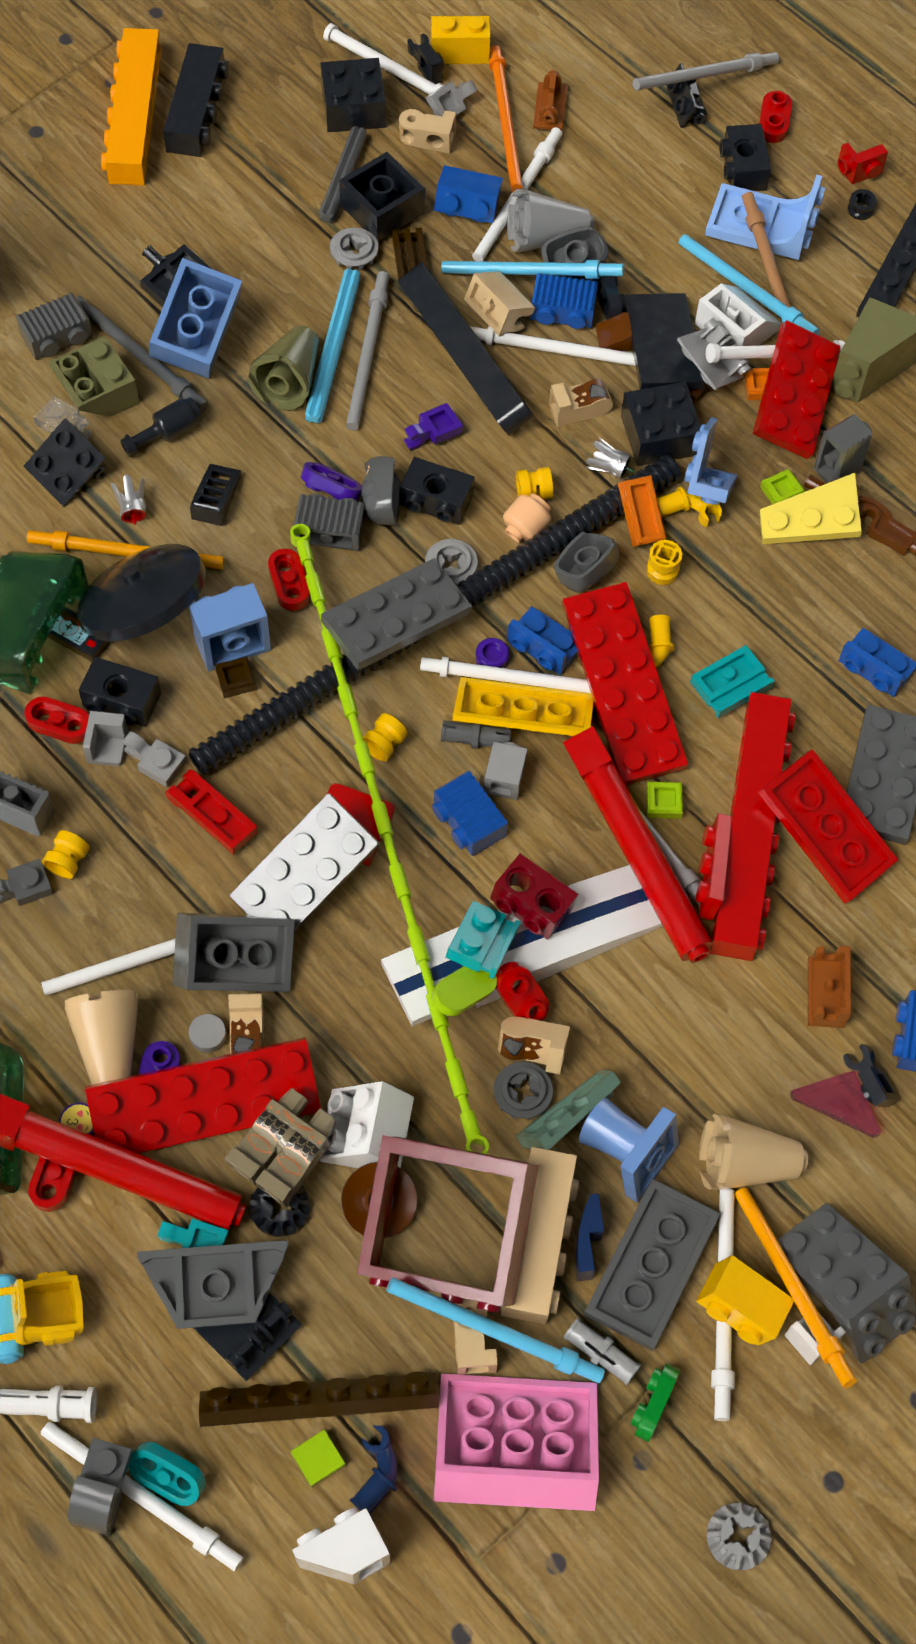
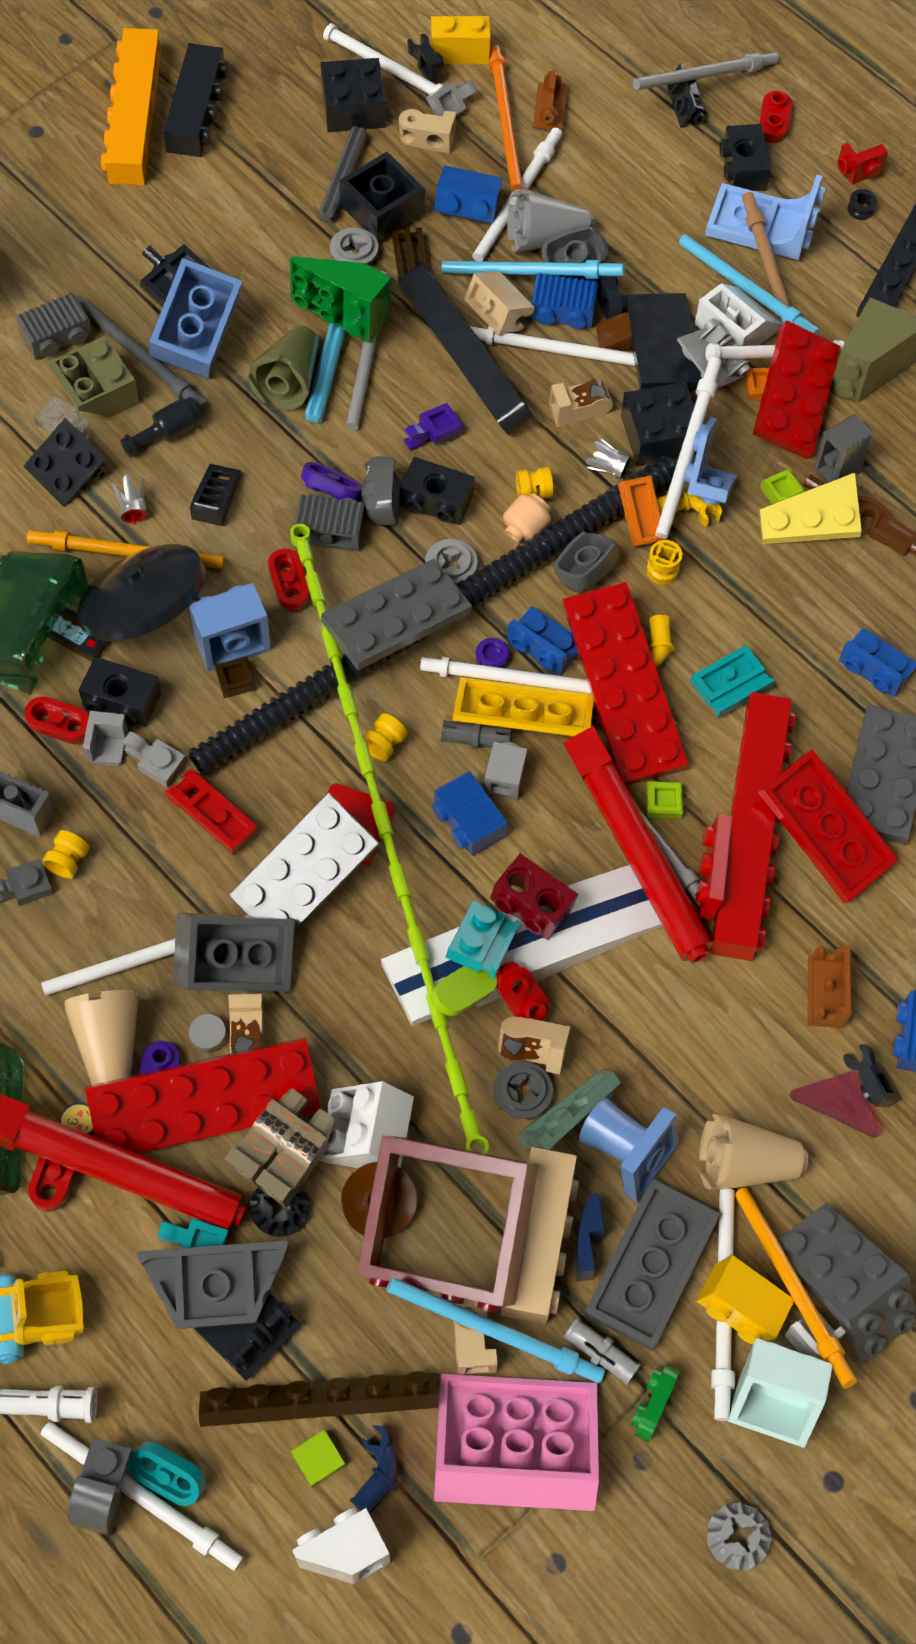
(342, 293): none -> green slope
(705, 390): none -> white bar
(780, 1392): none -> light aqua piece

